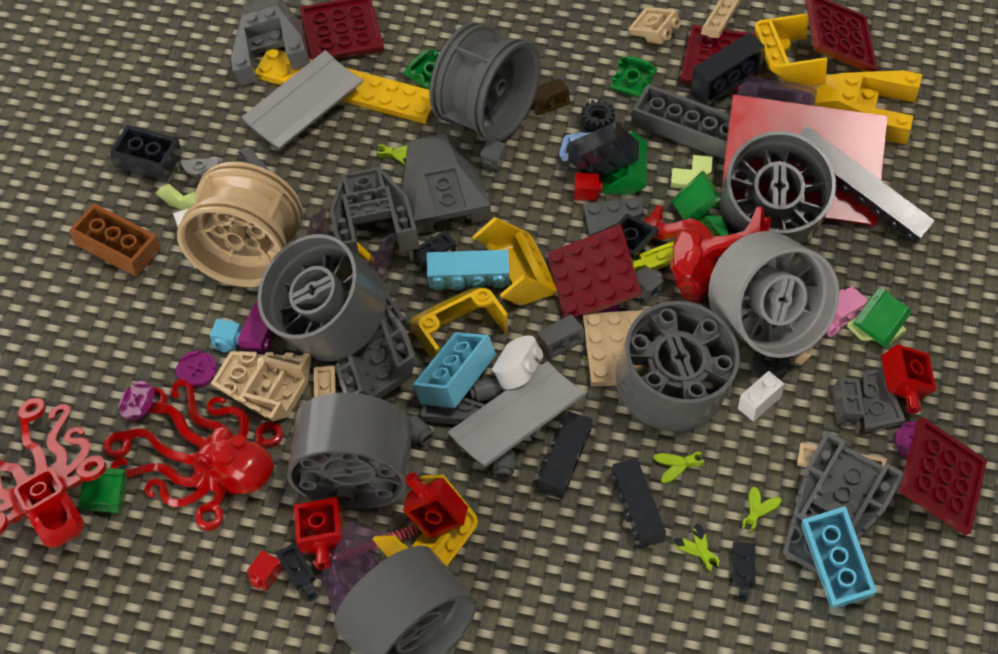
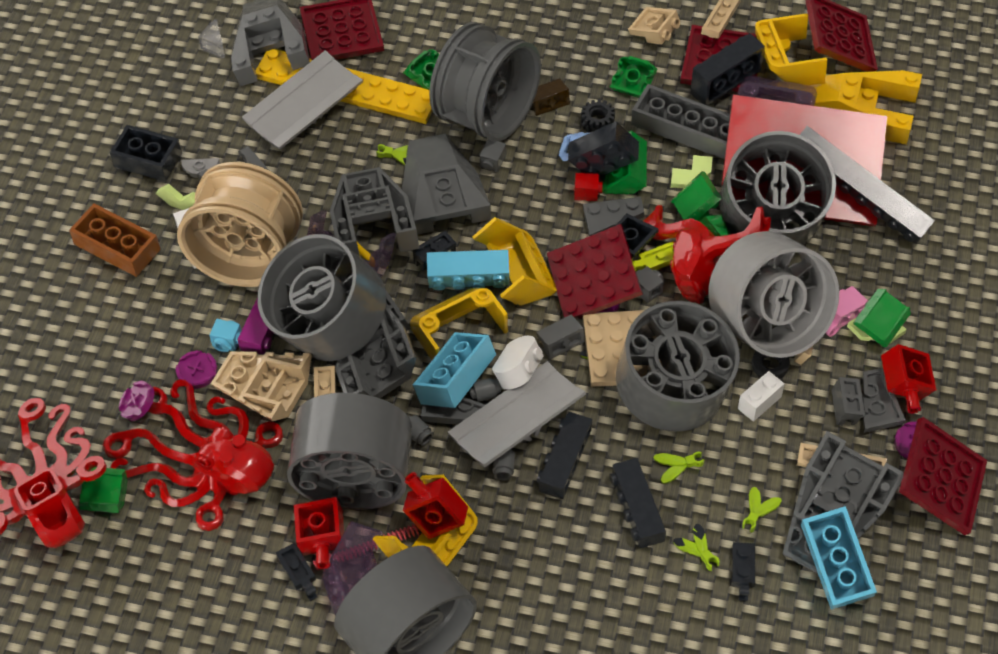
(211, 40): none -> clear slope
(264, 570): red brick -> none

